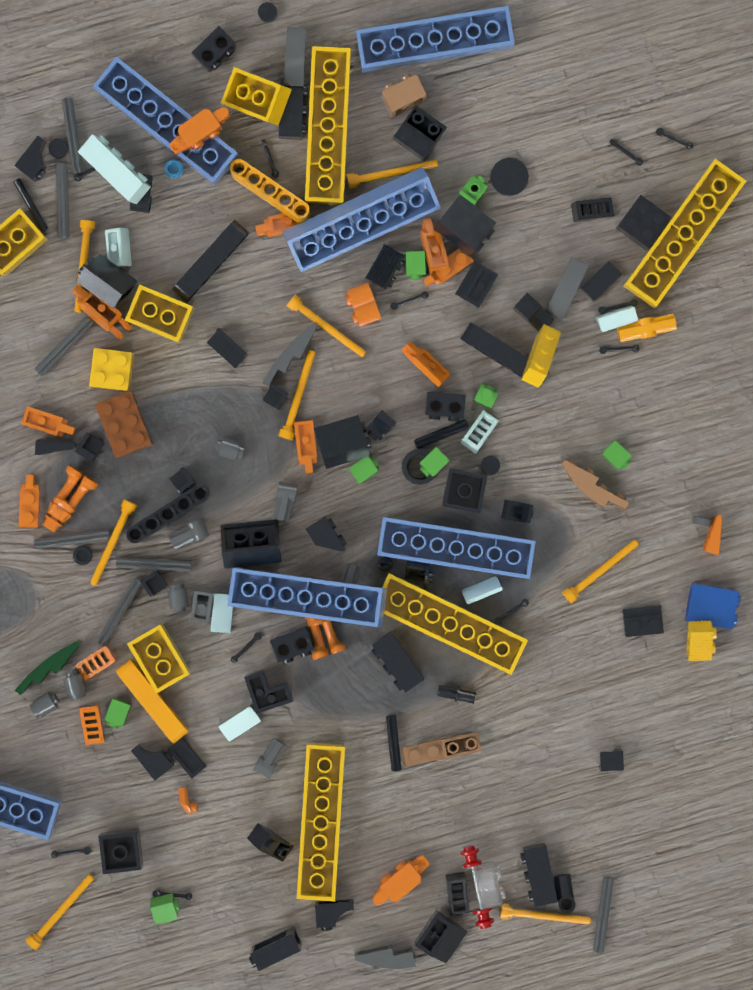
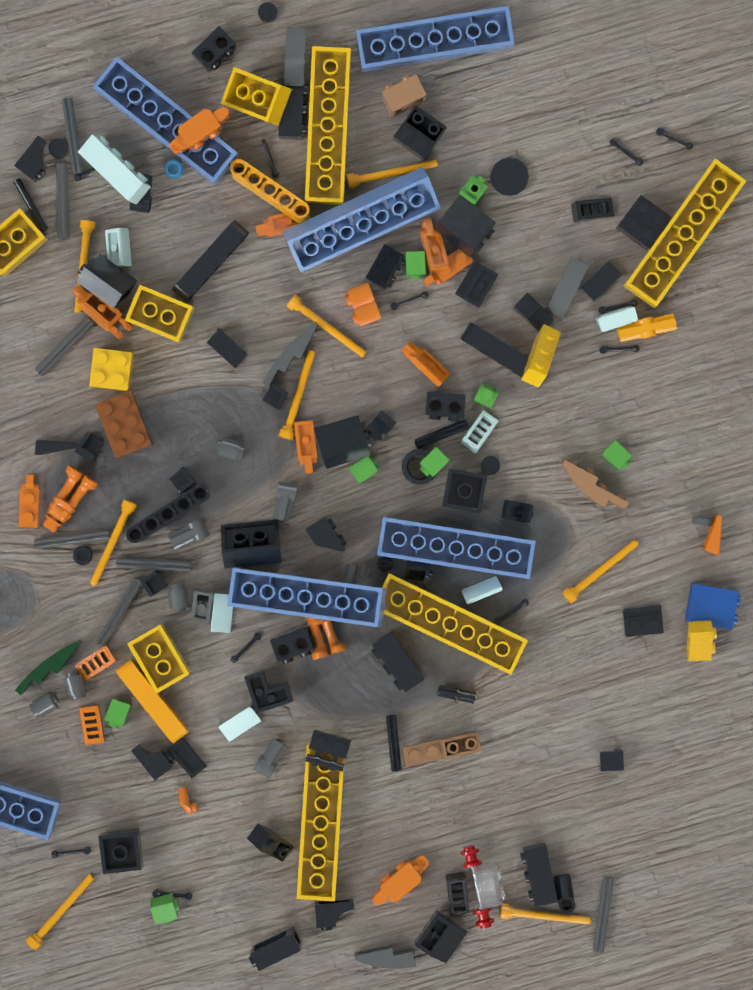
(46, 422): orange hinge -> none
(329, 744): none -> black plate

